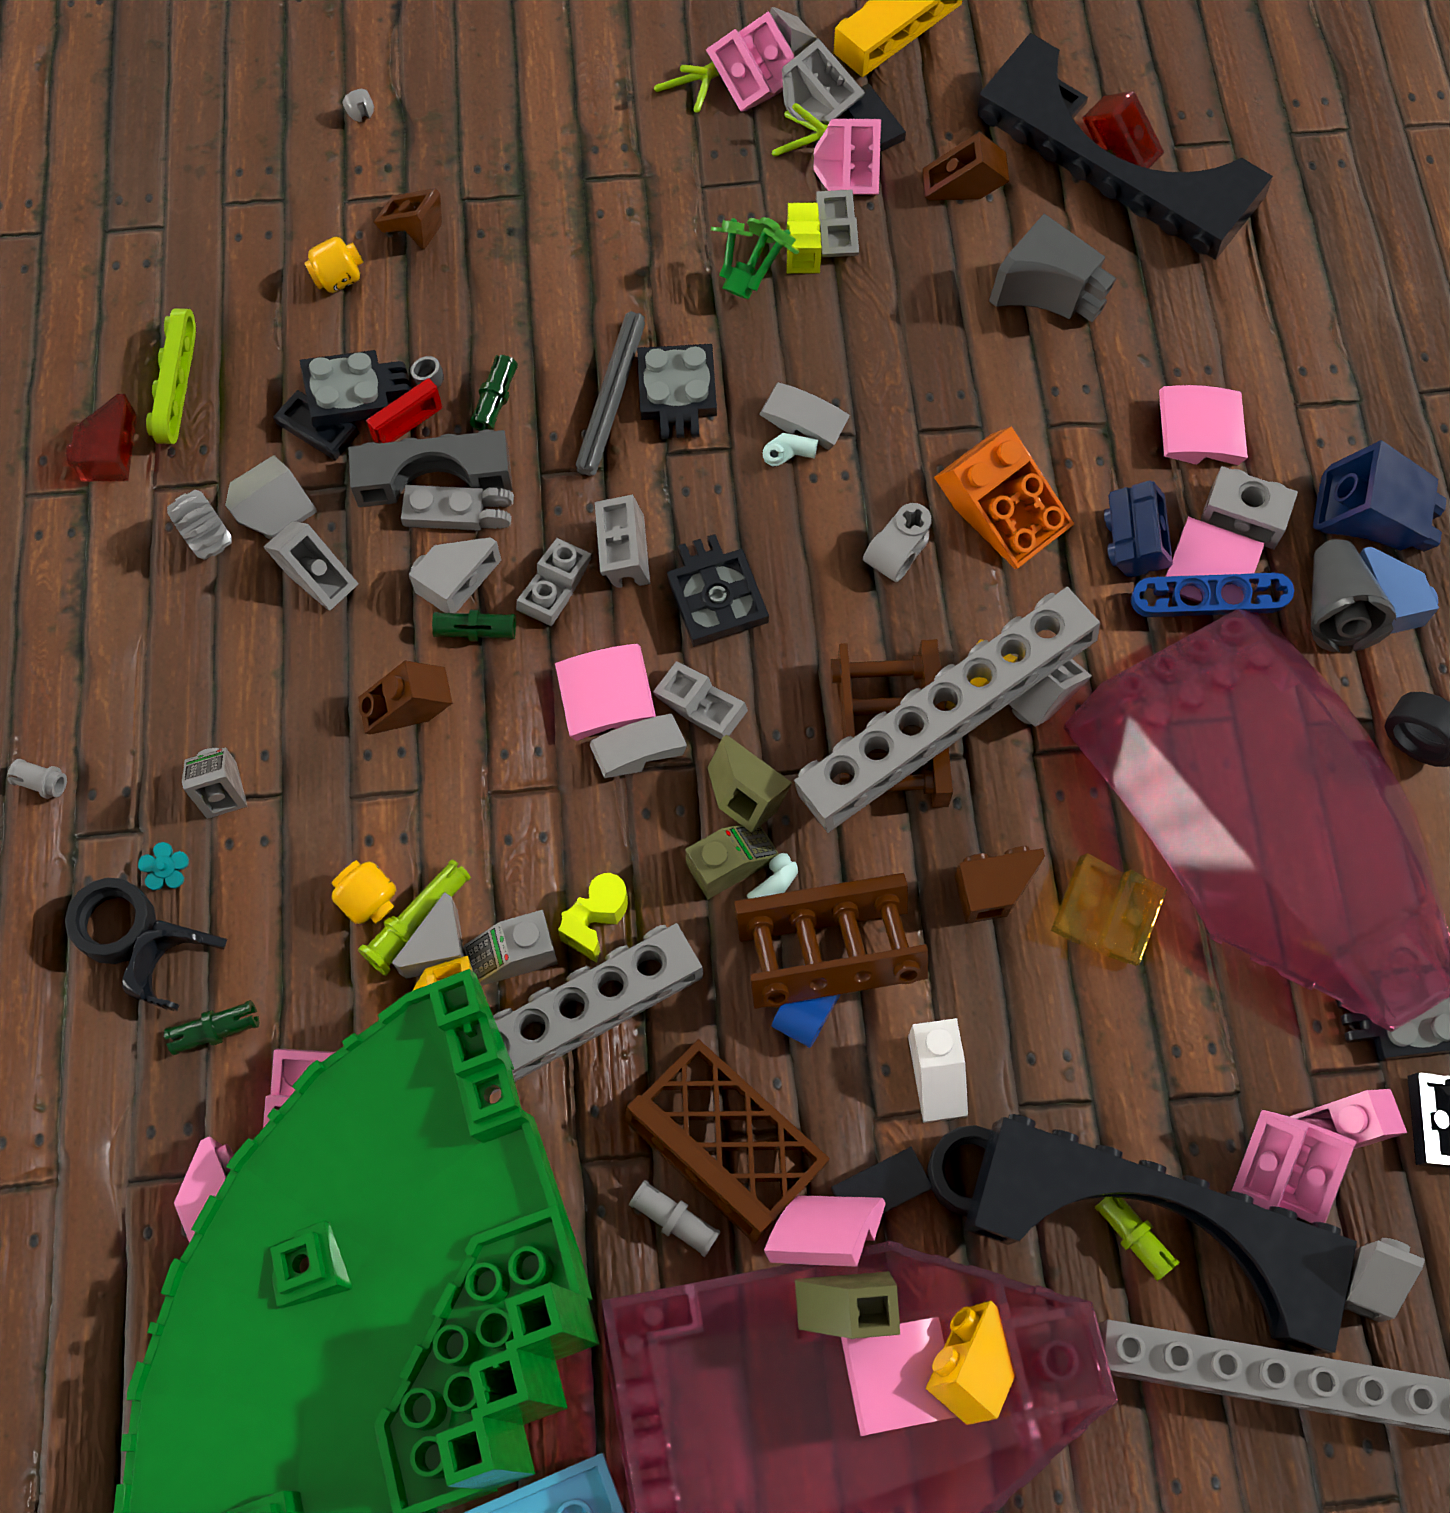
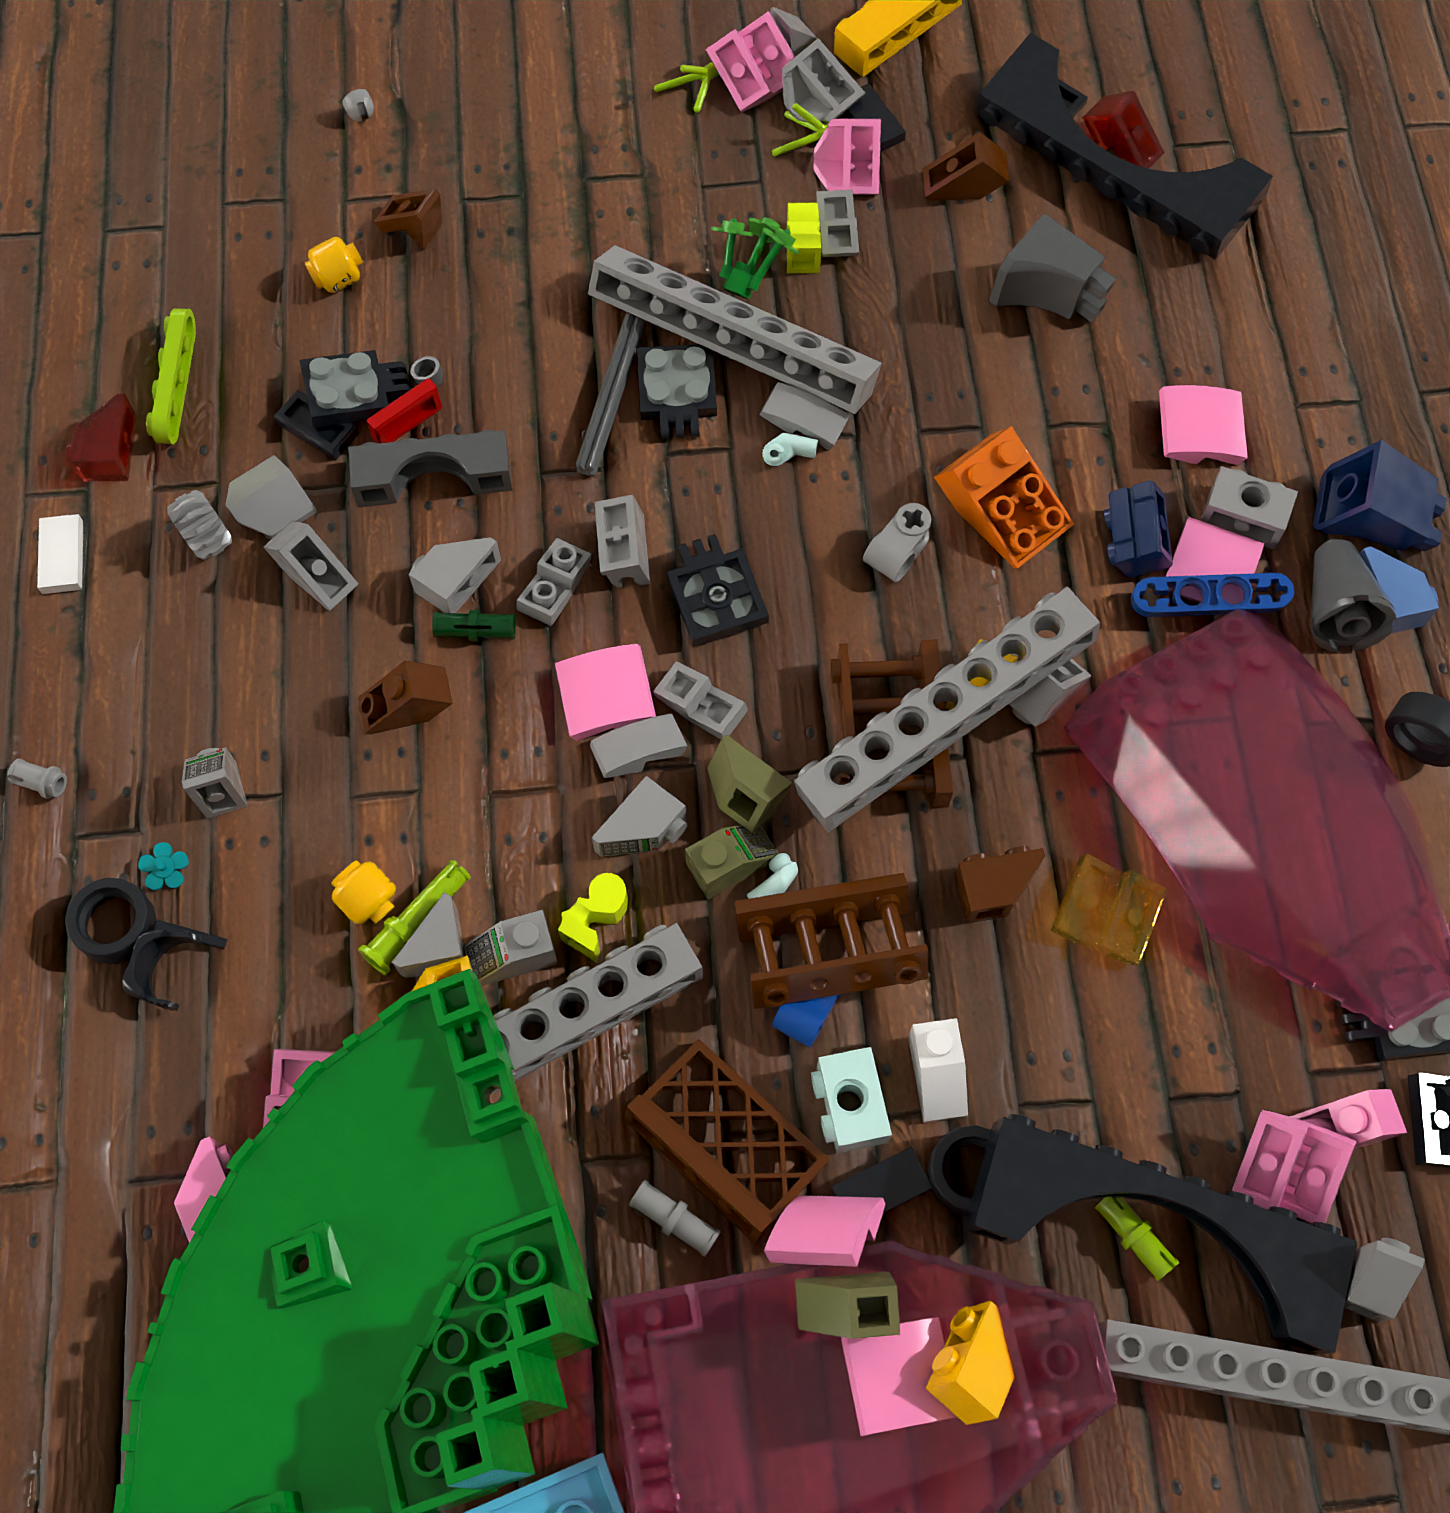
(60, 554): none -> white tile
(211, 1027): dark green pin -> none
(455, 507): light grey hinge -> none
(494, 393): dark green pin -> none
(642, 822): none -> light grey slope
(734, 328): none -> light grey brick
(854, 1073): none -> light aqua brick

